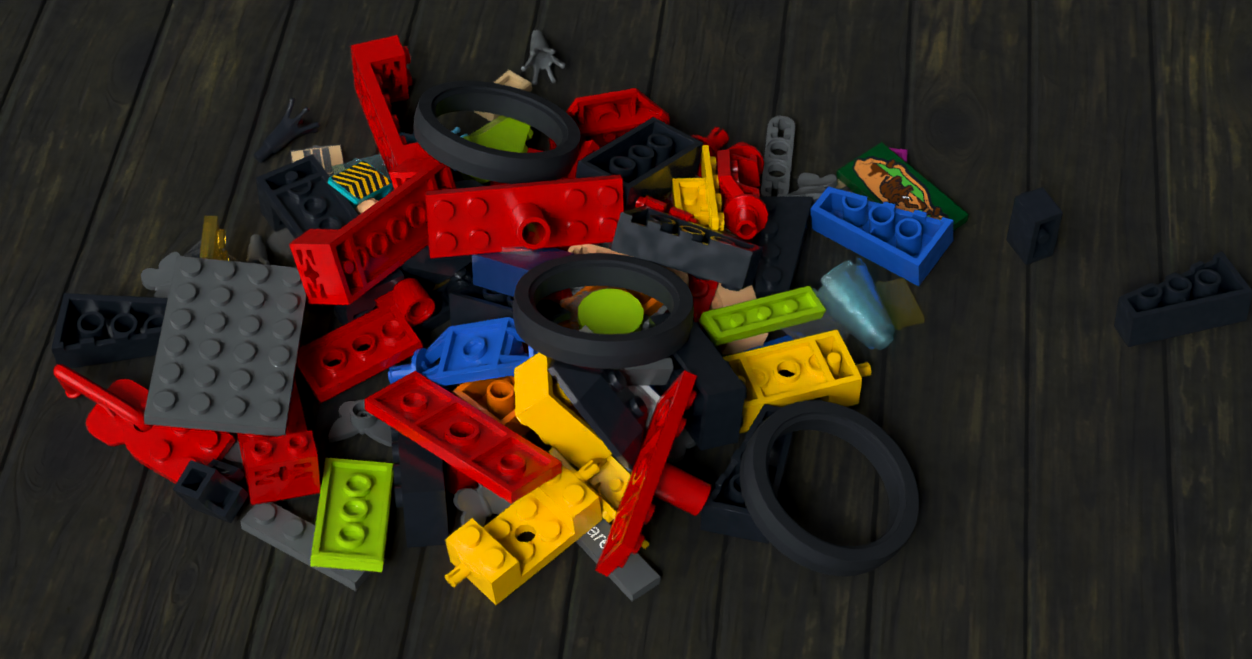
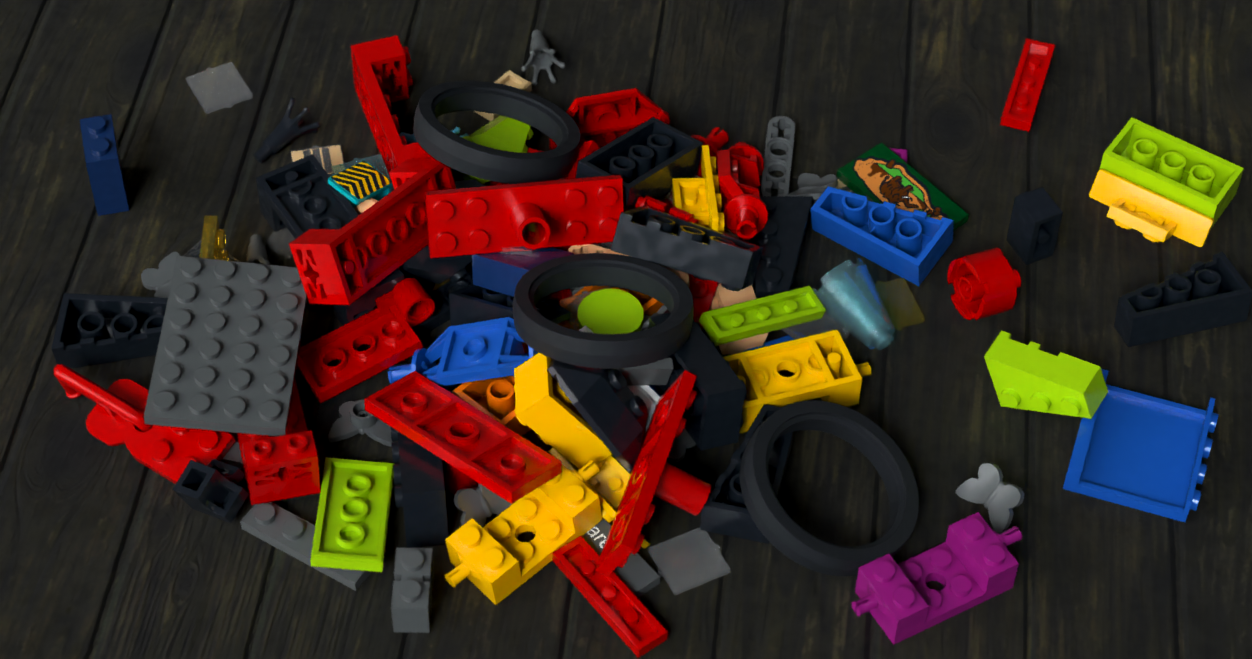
(104, 164): none -> dark blue brick
(219, 87): none -> clear piece
(411, 595): none -> dark grey piece
(610, 597): none -> red plate
(689, 560): none -> clear piece
(969, 565): none -> magenta brick
(983, 284): none -> red brick
(994, 493): none -> dark grey animal
(1027, 85): none -> red plate
(1042, 381): none -> lime wedge
(1142, 453): none -> blue panel
(1148, 211): none -> yellow bracket
(1173, 168): none -> lime brick

